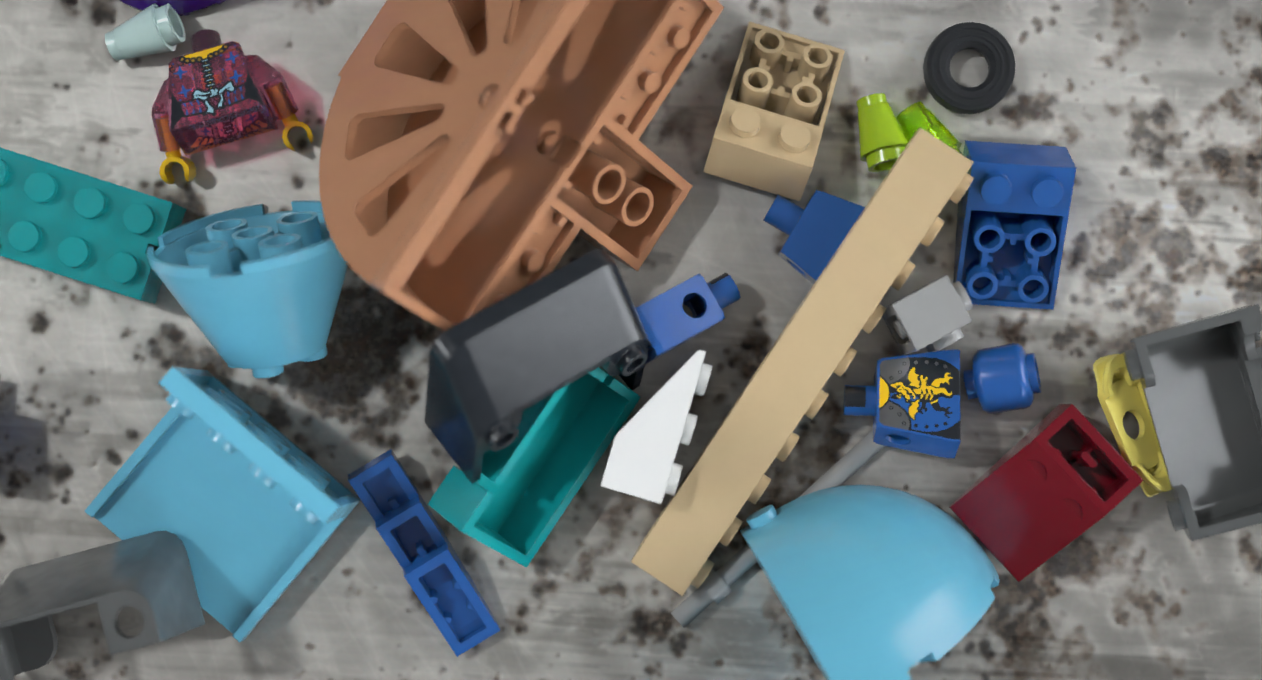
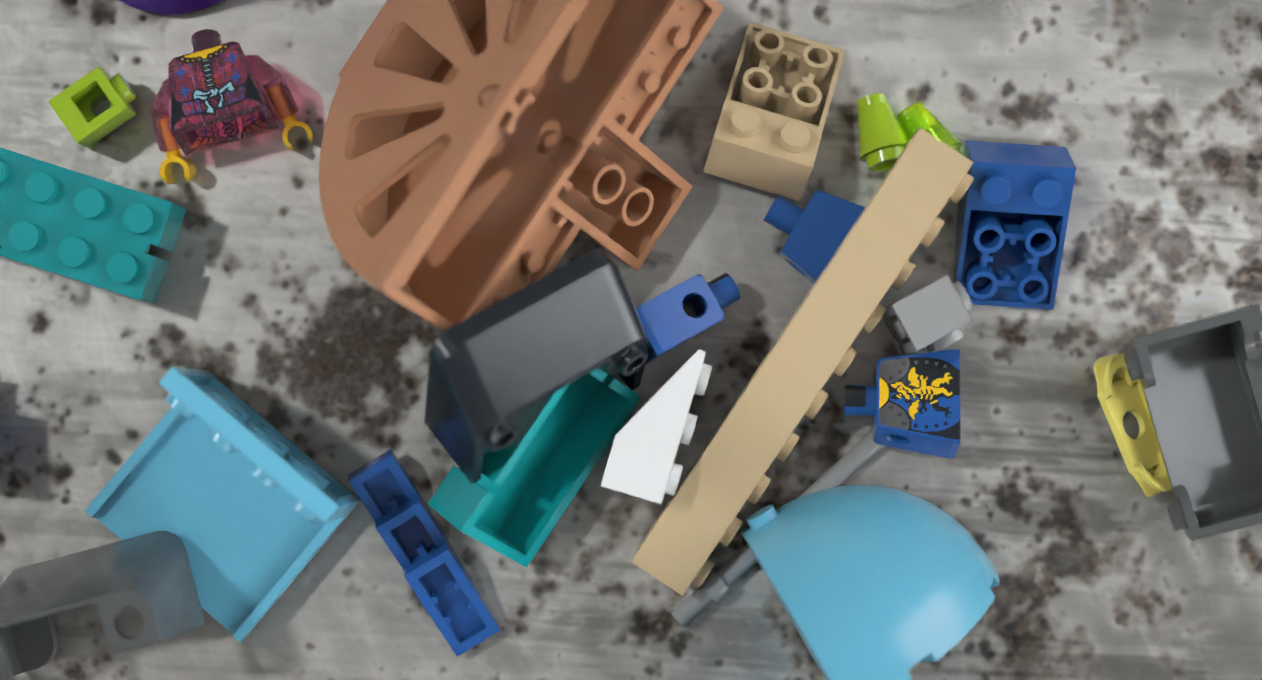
(78, 102): none -> lime brick
(147, 33): light aqua cone -> none
(256, 282): medium azure cone -> none
(986, 42): black tyre -> none
(1003, 378): blue head -> none
(1045, 491): dark red slope -> none

